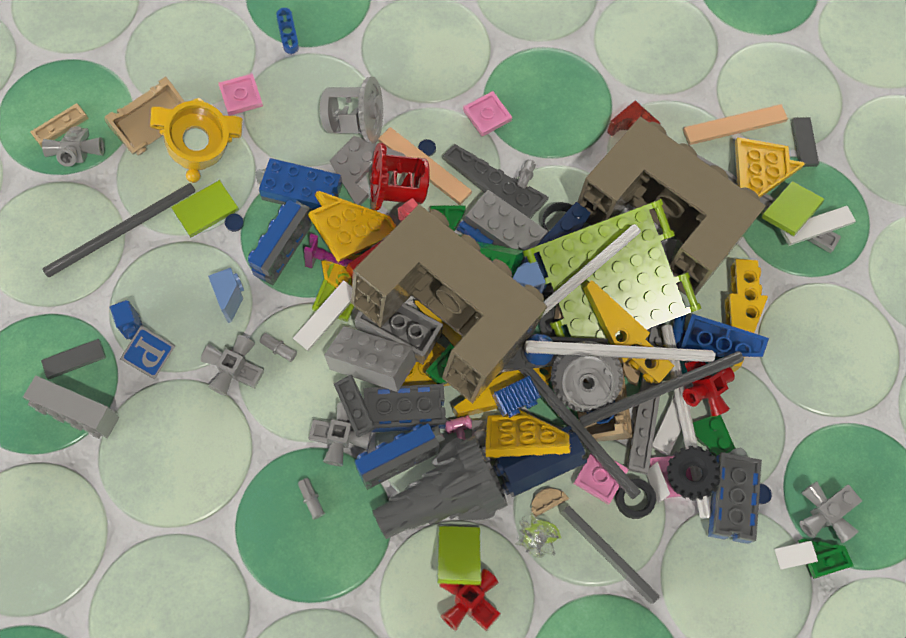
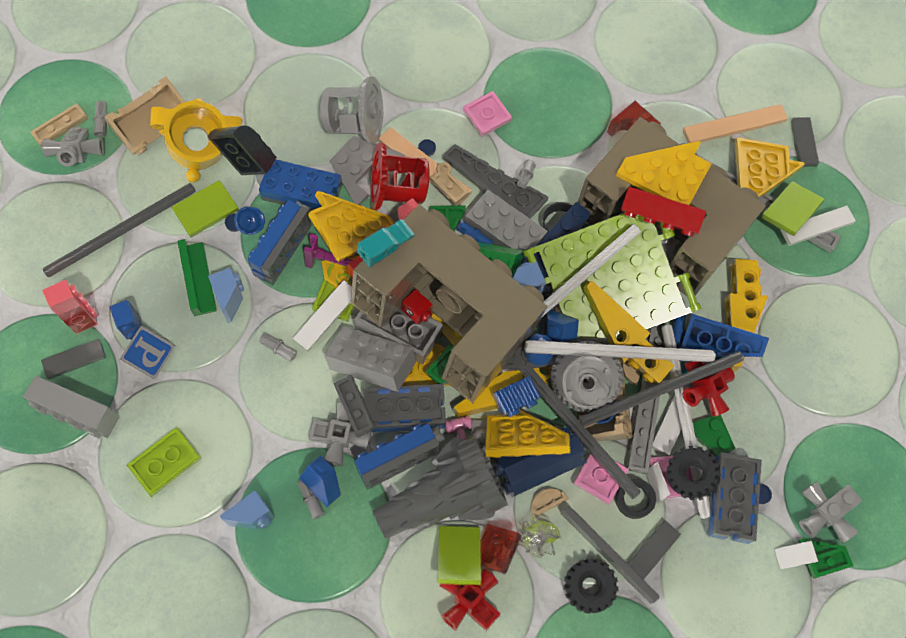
(71, 306): none -> coral brick
(99, 119): none -> light grey axle
(163, 462): none -> lime tile
(196, 278): none -> green panel
(232, 365): light grey brick -> none
(240, 94): bright pink plate -> none
(243, 149): none -> black brick
(249, 220): none -> blue hair
(249, 513): none -> medium blue slope
(287, 36): blue beam -> none
(322, 481): none -> blue slope
(384, 242): none -> teal piece
(417, 307): none -> red brick
(449, 184): none -> tan hinge
(498, 548): none -> clear red plate
(561, 327): none -> blue slope
(606, 586): none -> black tyre
(654, 549): none -> dark grey tile
(663, 210): none -> red brick
(667, 172): none -> yellow wing

